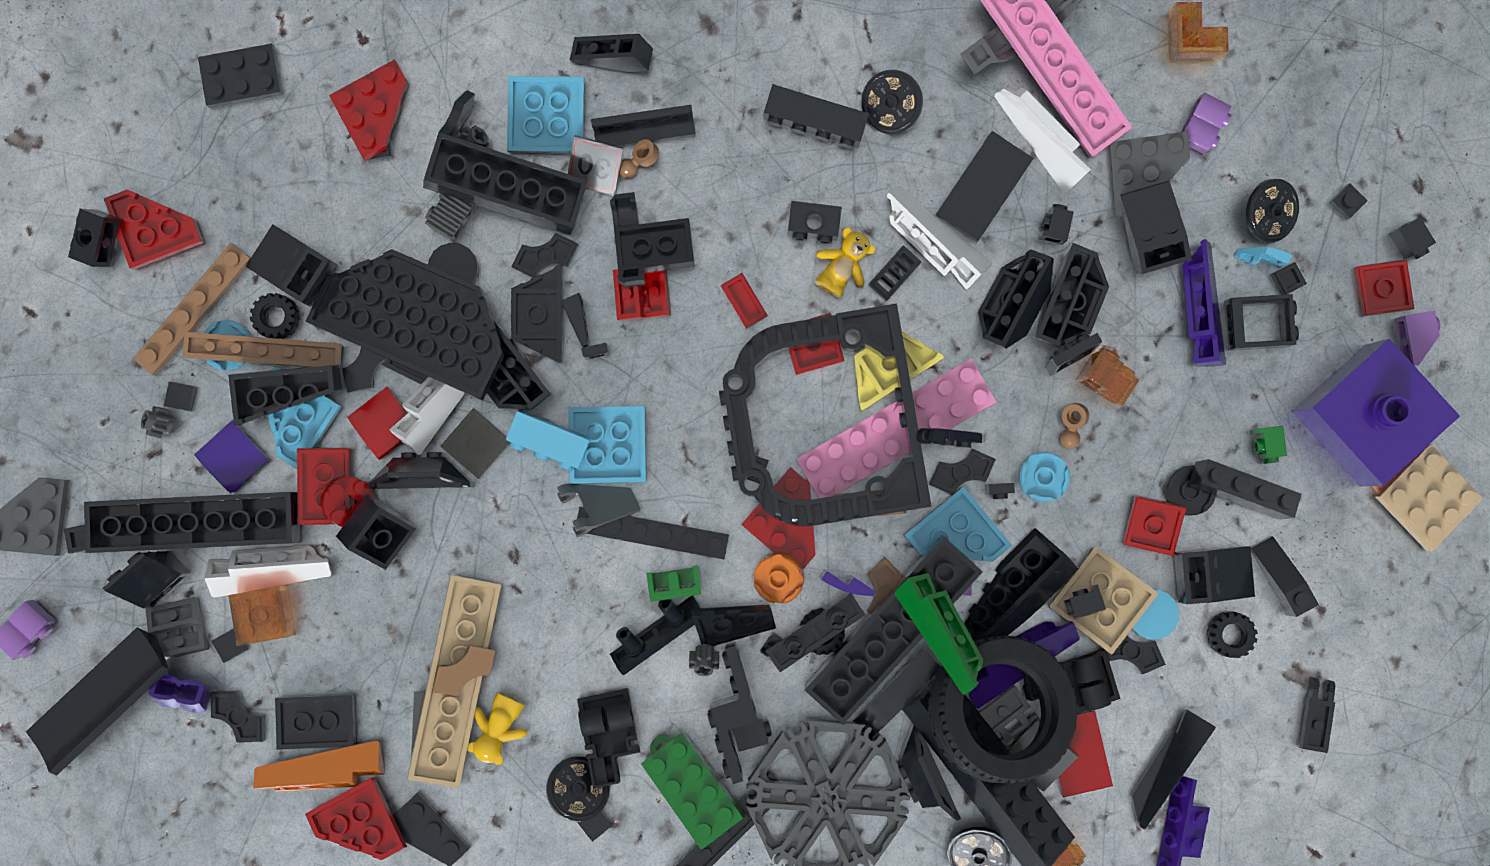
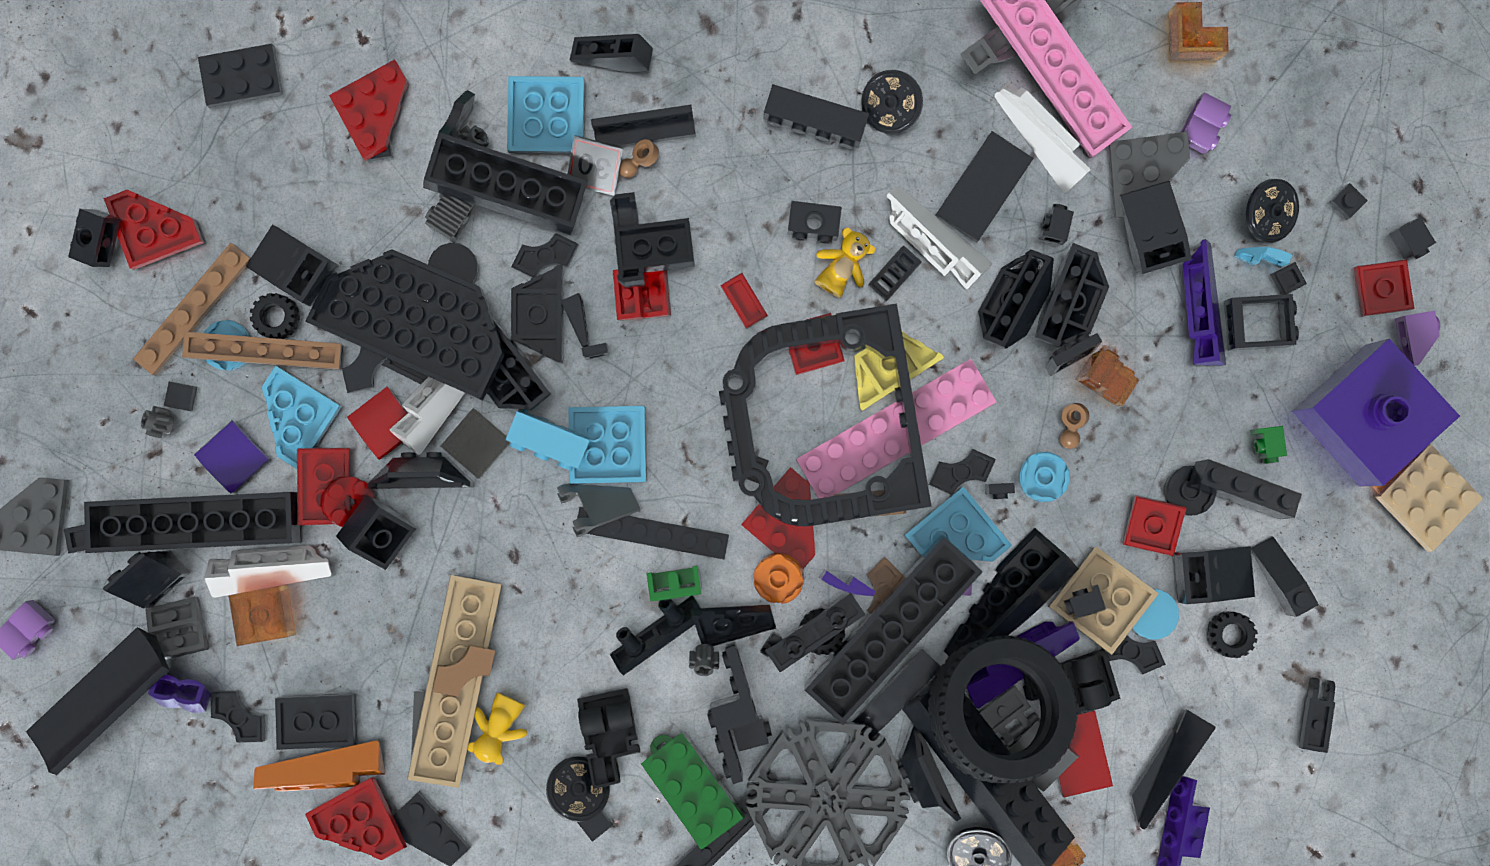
(226, 646): black tile -> none
(272, 391): black wedge -> none
(942, 629): green wedge -> none
(947, 437): black hinge -> none

